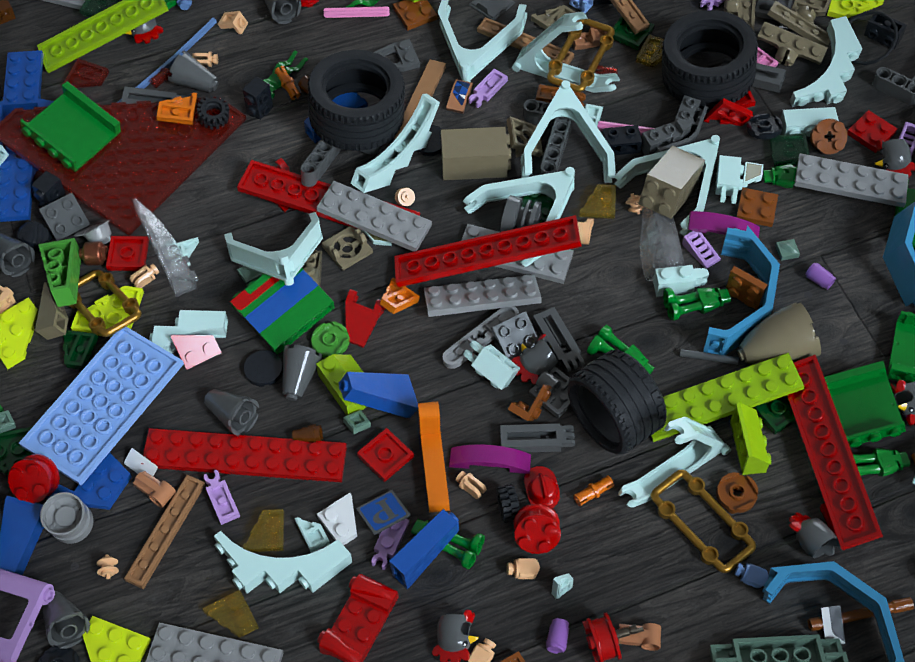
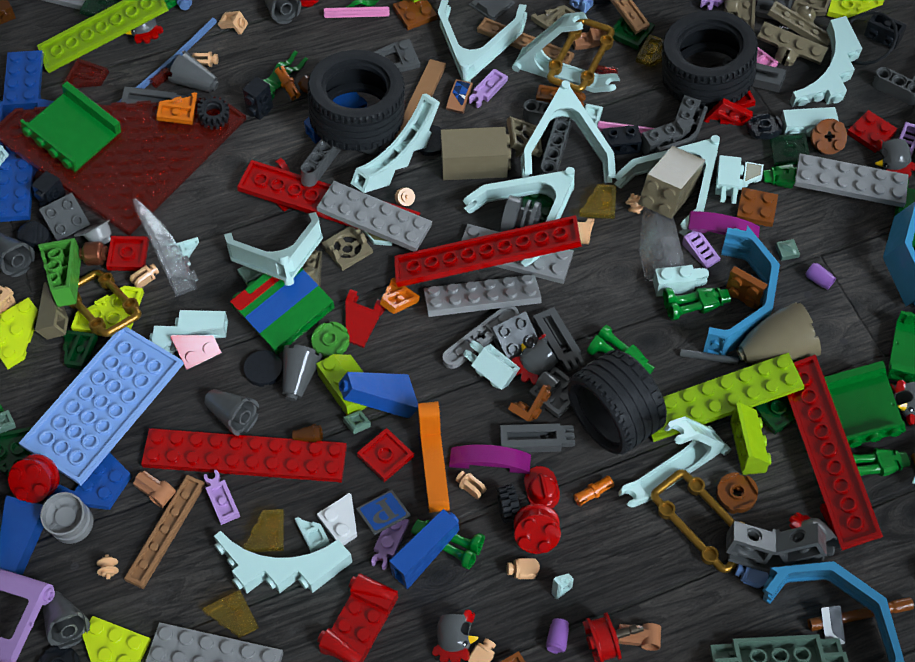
(134, 462): white sticker -> none
(774, 548): none -> dark grey brick

